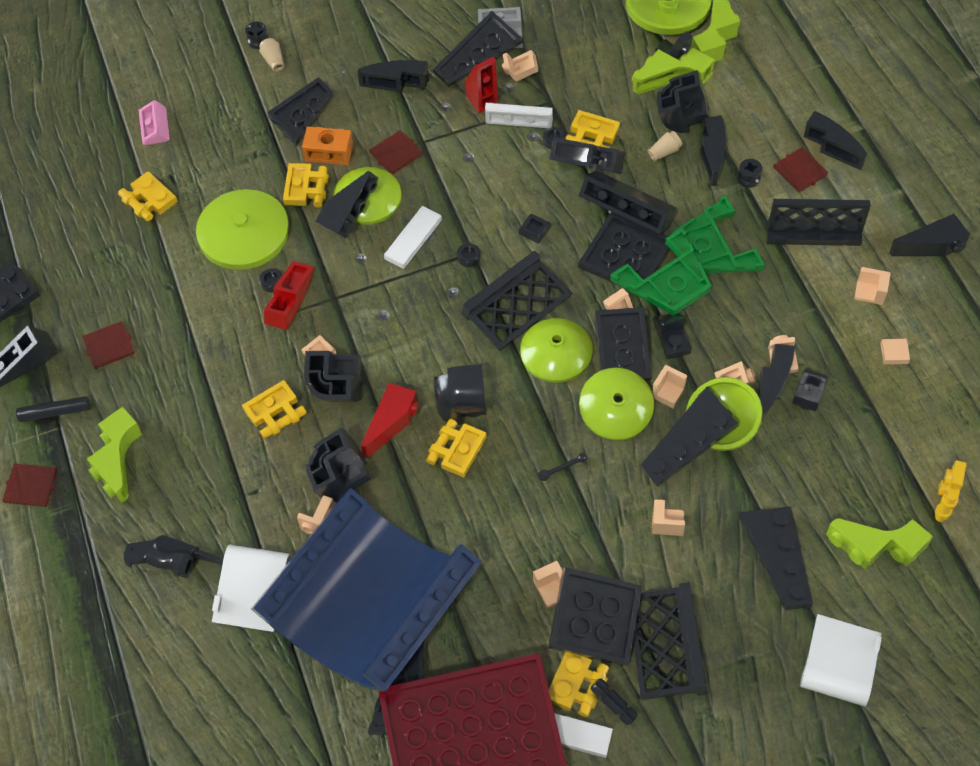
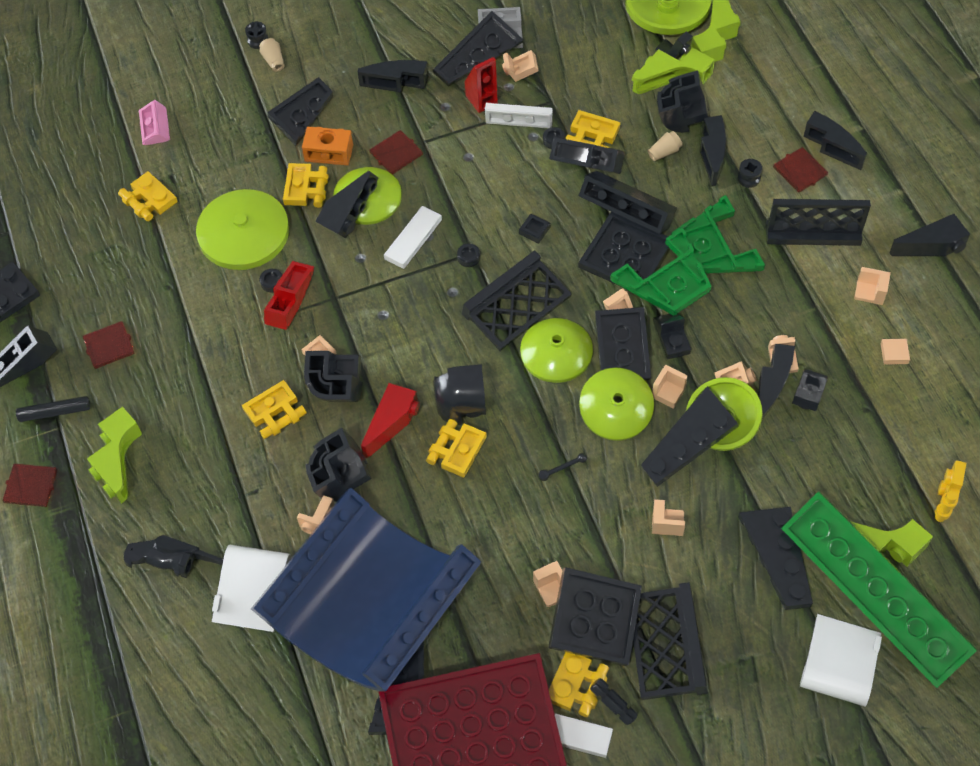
(879, 590): none -> green plate

